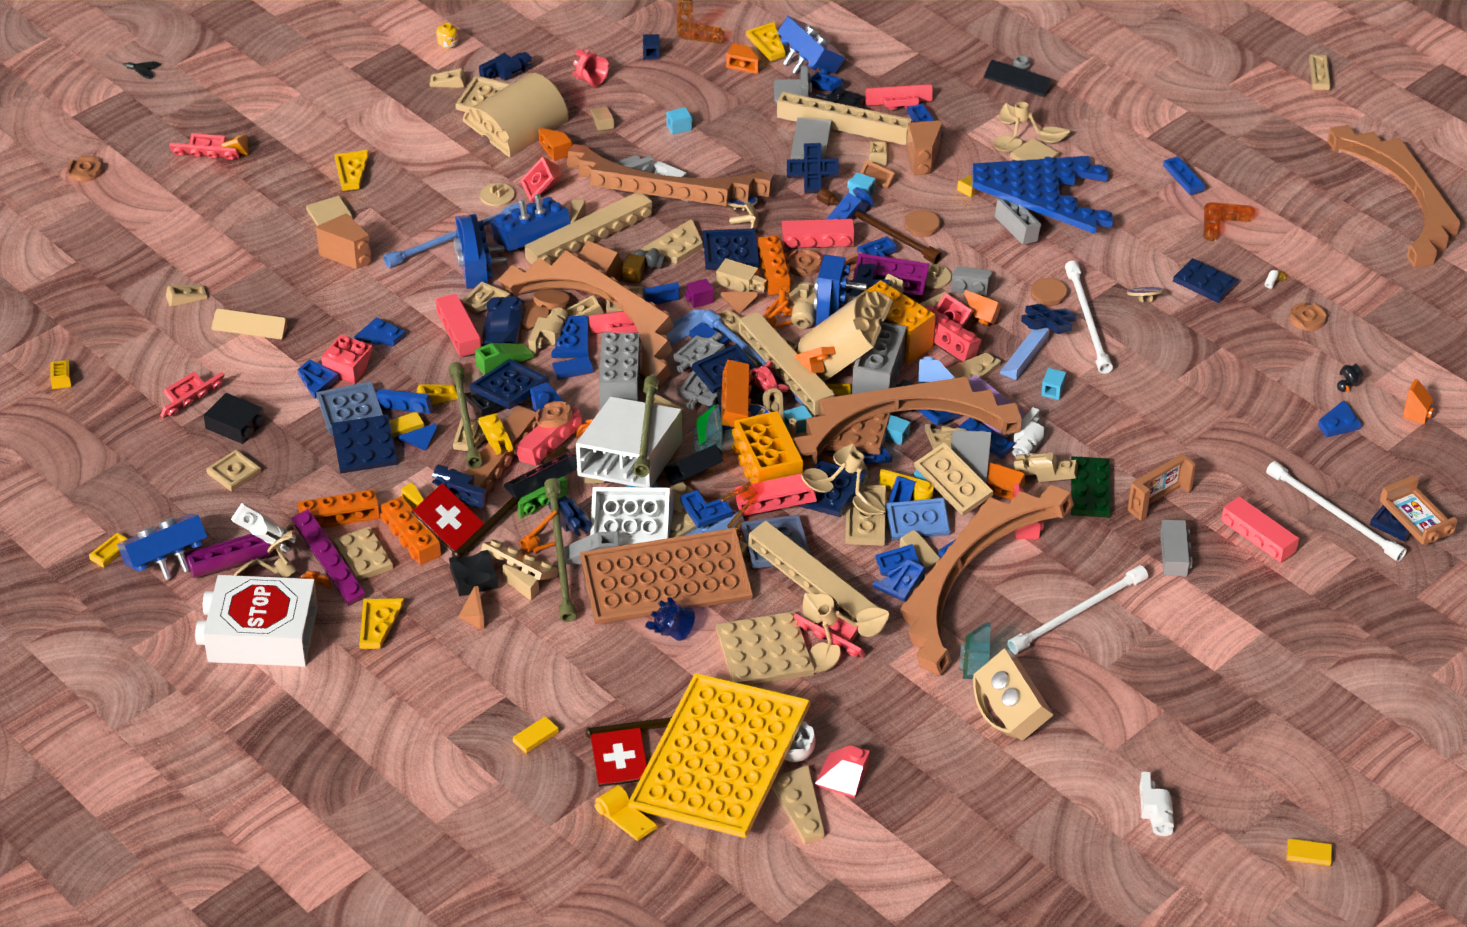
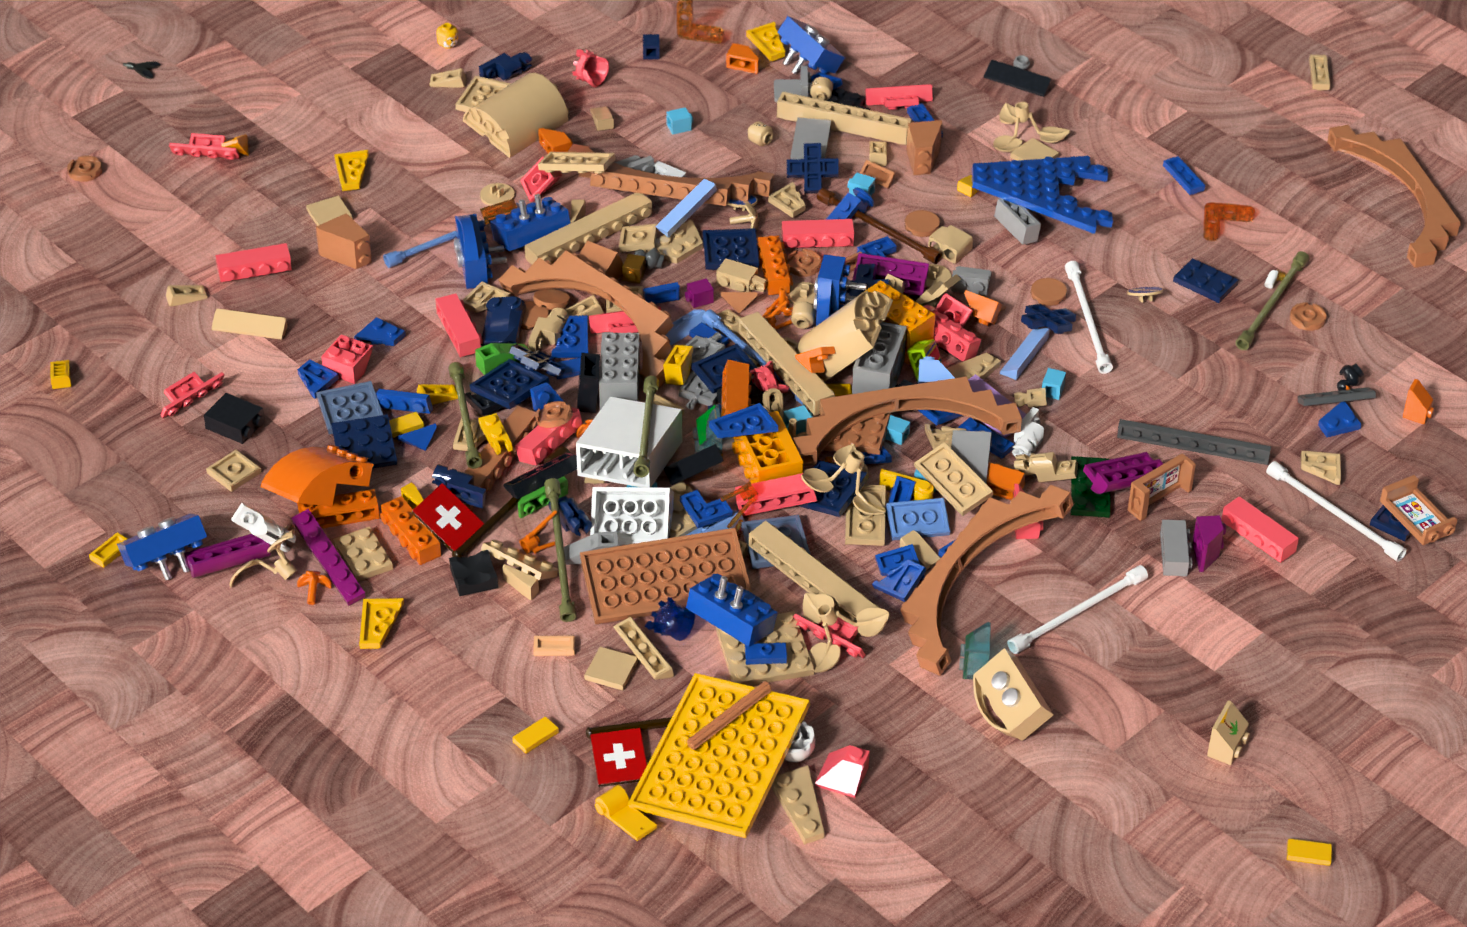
(253, 262): none -> coral brick
(258, 620): white brick -> none
(313, 473): none -> orange slope
(472, 610): nougat slope -> none
(490, 212): none -> clear orange plate
(537, 360): none -> dark blue plate
(554, 645): none -> light nougat tile
(576, 161): none -> tan plate
(588, 382): none -> black brick
(611, 668): none -> tan tile
(638, 237): none -> tan tile
(644, 649): none -> tan slope
(678, 365): none -> yellow slope
(687, 207): none -> light blue slope
(729, 715): none -> nougat axle
(732, 609): none -> blue piece
(744, 422): none -> blue wing
(760, 133): none -> tan head
(766, 653): none -> blue plate
(788, 200): none -> tan wing
(821, 88): none -> tan head
(922, 349): none -> lime torso
(937, 290): none -> tan slope
(955, 243): none -> tan piece
(1033, 398): none -> tan plate
(1119, 472): none -> magenta brick
(1156, 806): white plate -> none
(1194, 442): none -> dark grey plate
(1208, 540): none -> magenta slope
(1228, 735): none -> tan slope
(1246, 338): none -> olive hose
(1322, 465): none -> tan wing
(1336, 396): none -> dark grey tile

